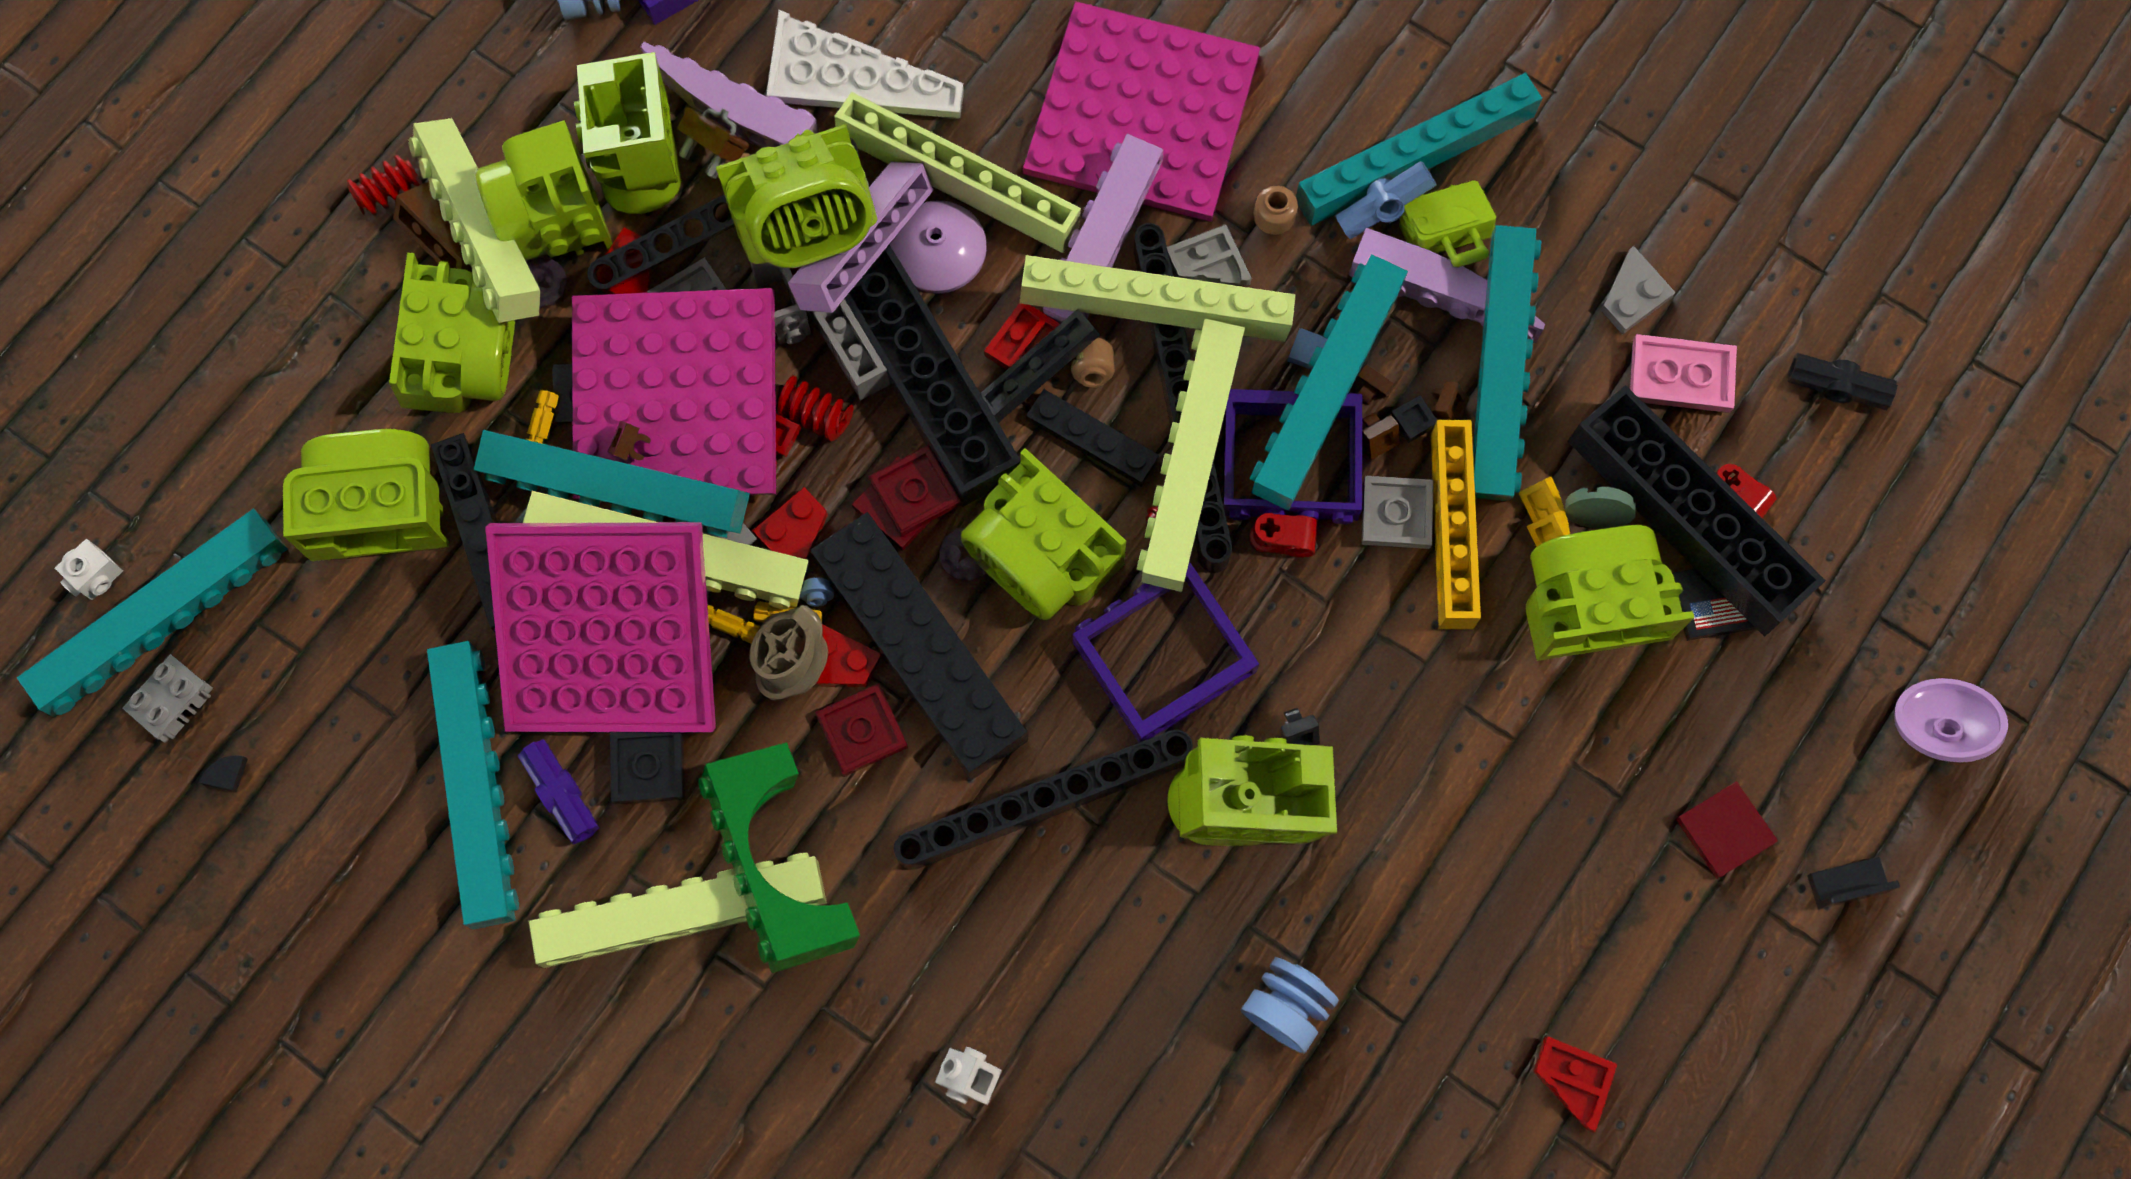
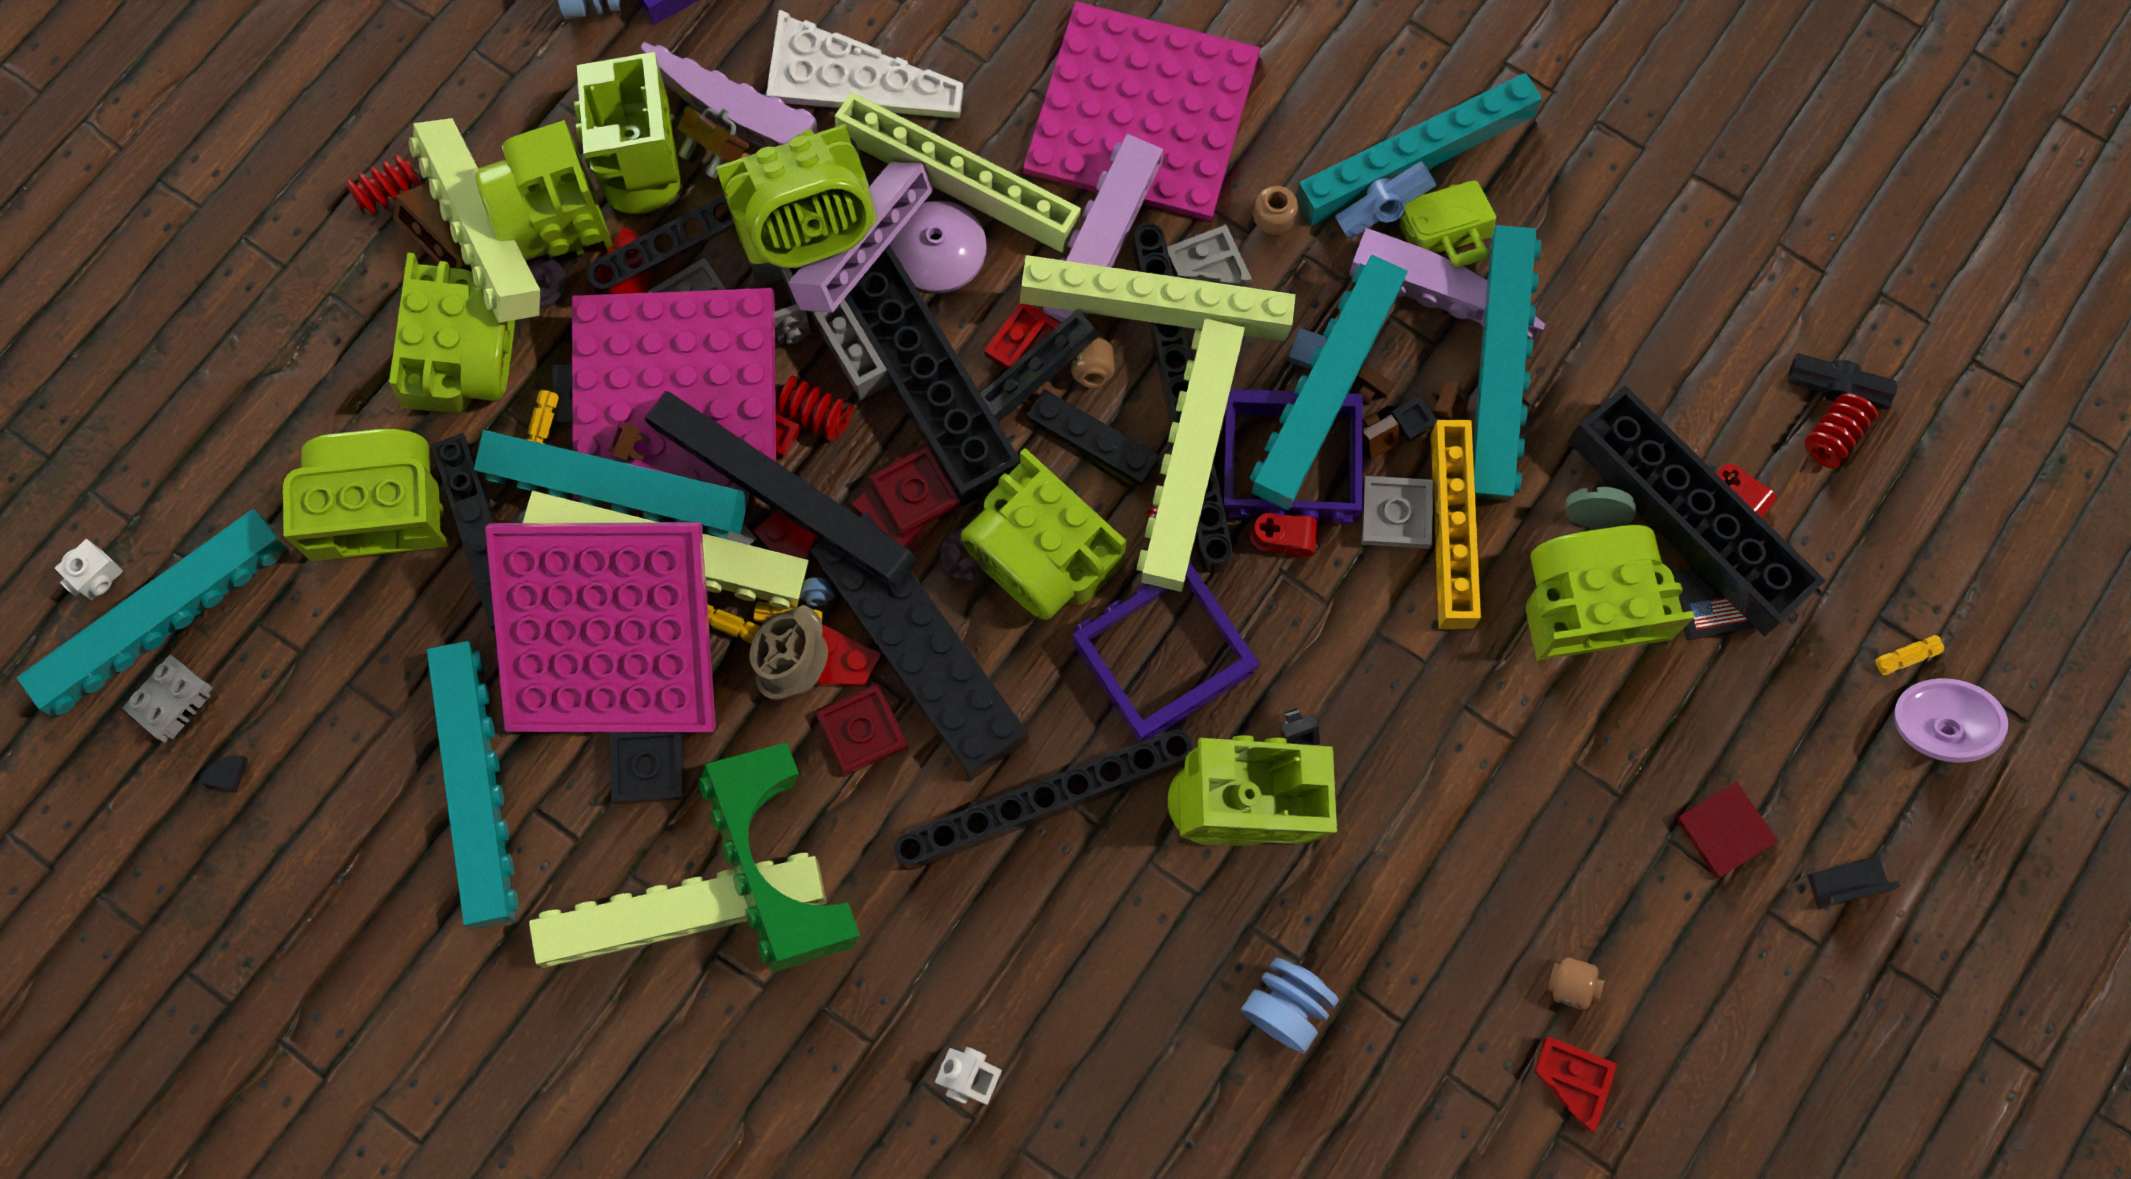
(558, 791): dark purple piece -> none
(780, 489): none -> black beam
(1545, 511): yellow slope -> none
(1575, 983): none -> medium nougat head
(1635, 292): light grey wing -> none
(1683, 373): bright pink plate -> none
(1840, 429): none -> red piece
(1909, 655): none -> yellow axle

